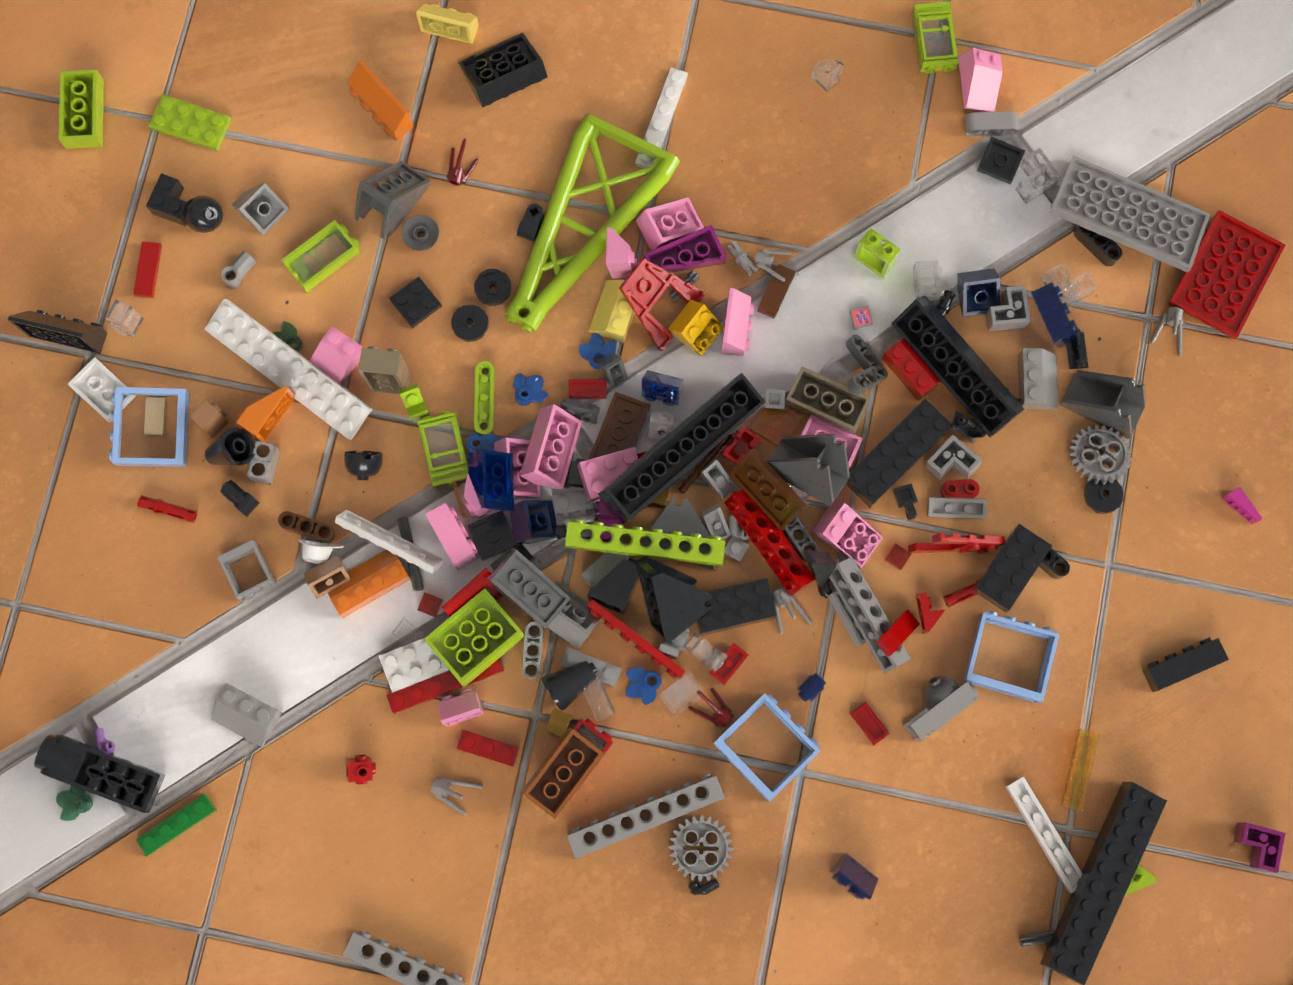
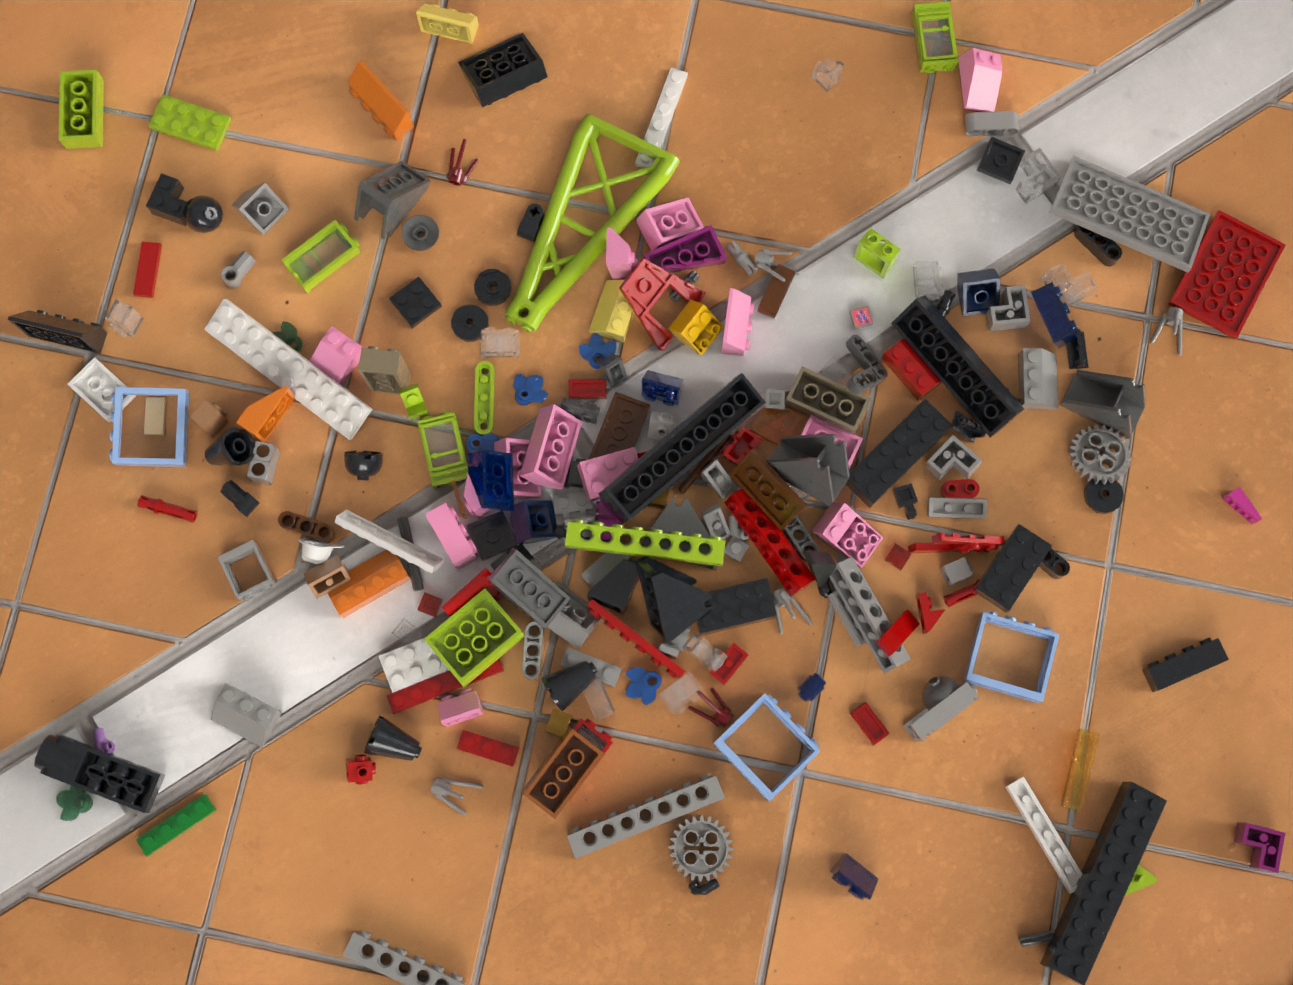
(391, 742): none -> black cone
(499, 342): none -> clear brick
(957, 571): none -> light grey brick

